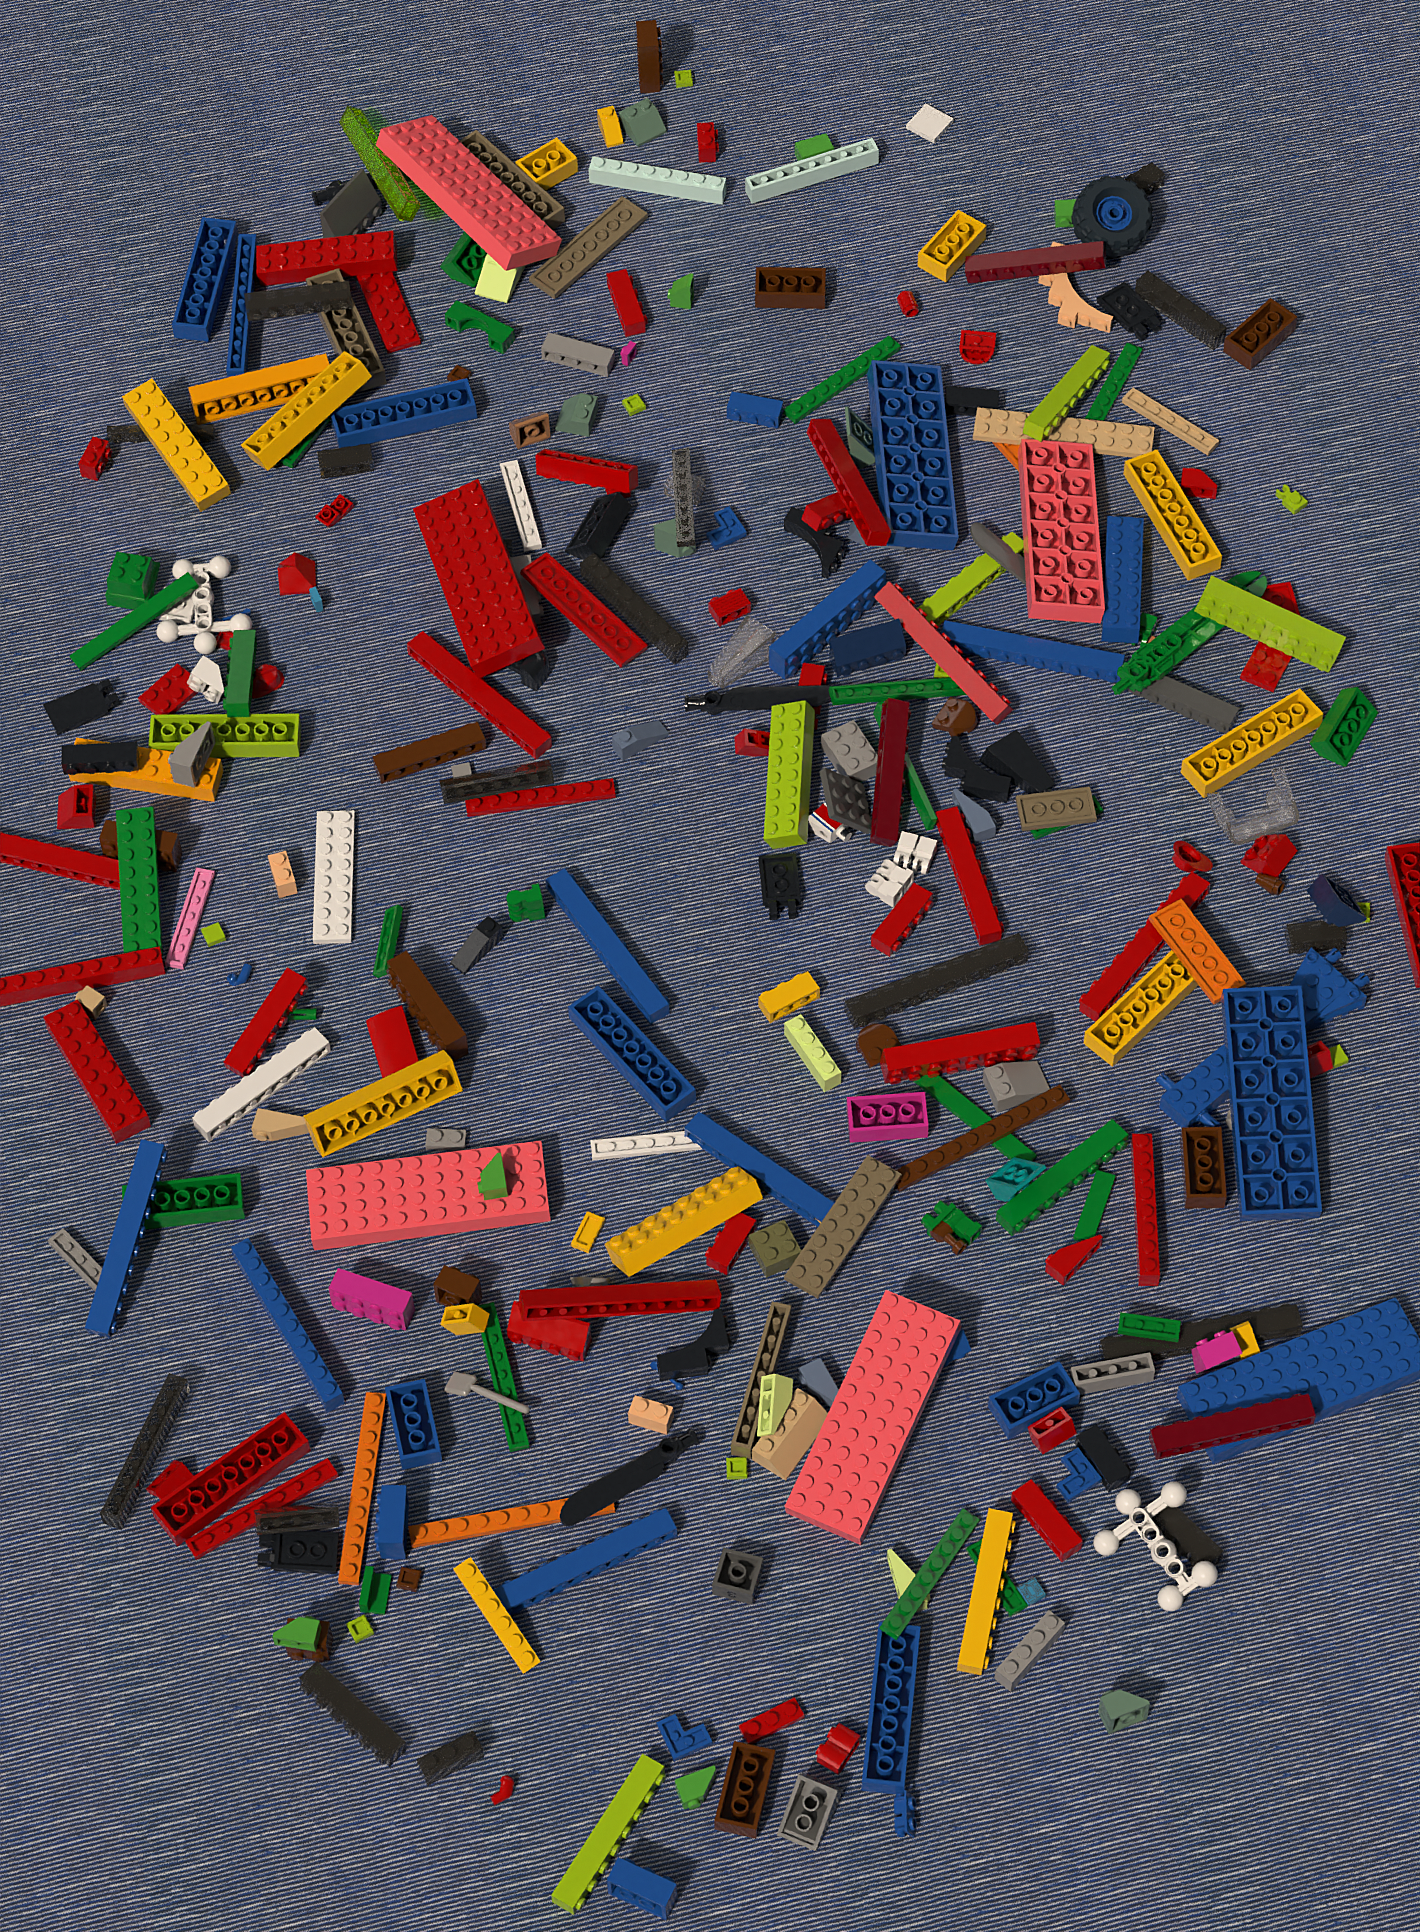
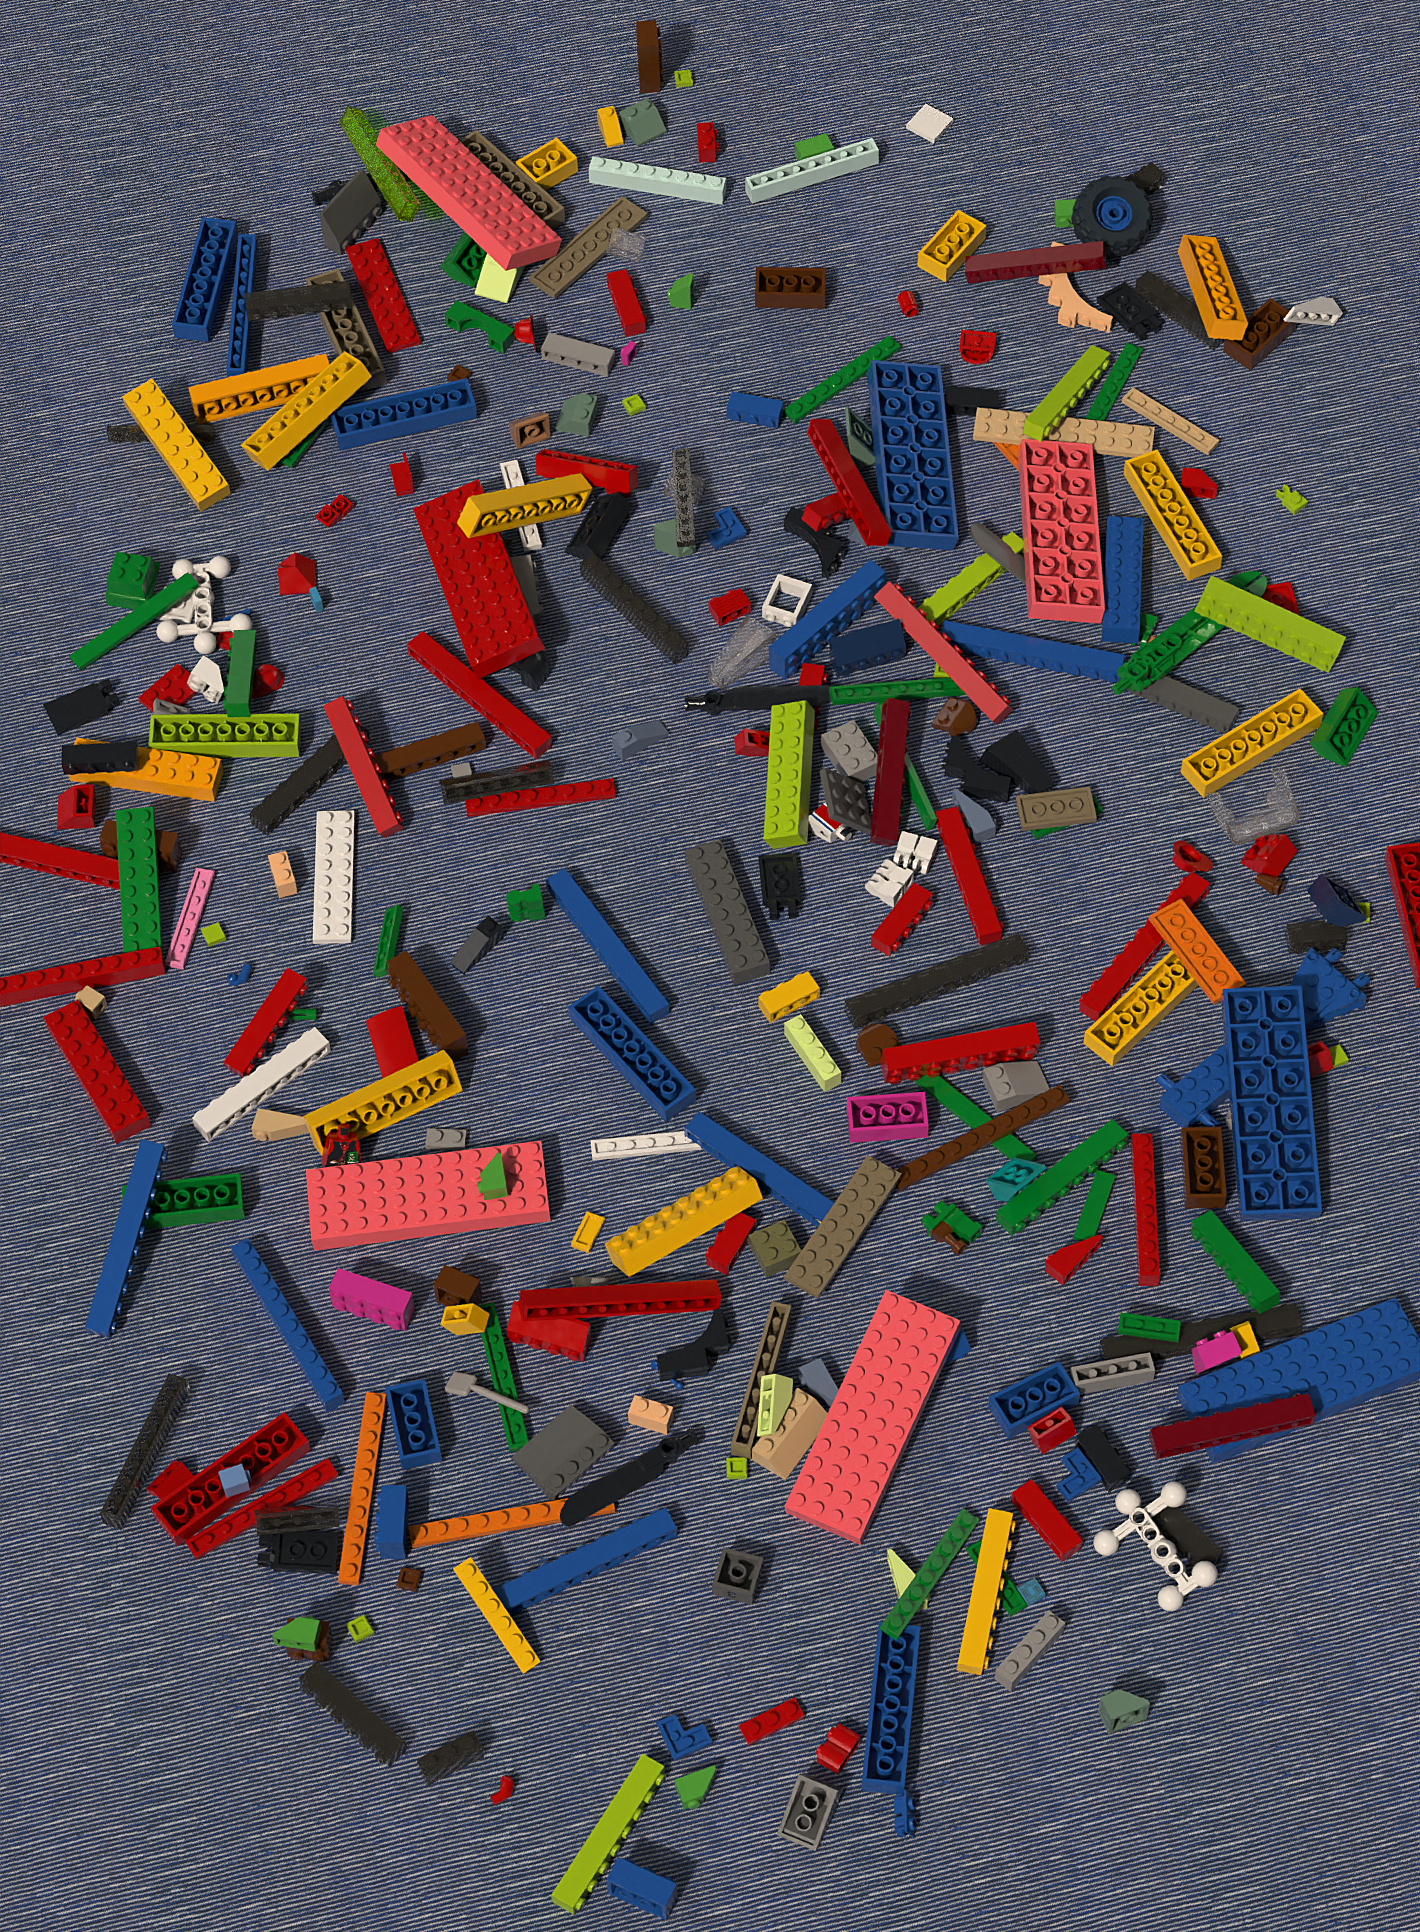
(76, 1257): light grey plate -> none
(95, 458): red brick -> none
(165, 708): none -> light grey plate
(191, 756): light grey slope -> none
(235, 1480): none -> medium blue brick
(299, 786): none -> clear smoke brick
(303, 259): red brick -> none
(341, 1148): none -> torso
(345, 461): clear smoke brick -> none
(363, 766): none -> red brick
(374, 1591): green panel -> none
(402, 477): none -> red panel
(524, 505): none -> yellow brick
(525, 331): none -> red piece
(563, 1452): none -> dark grey slope
(583, 609): red plate -> none
(625, 244): none -> clear brick
(727, 912): none -> dark grey brick
(745, 1789): reddish brown brick -> none
(792, 587): none -> white window
(1212, 287): none -> light orange brick
(1235, 1262): none -> green brick
(1265, 667): red plate -> none
(1317, 311): none -> white slope

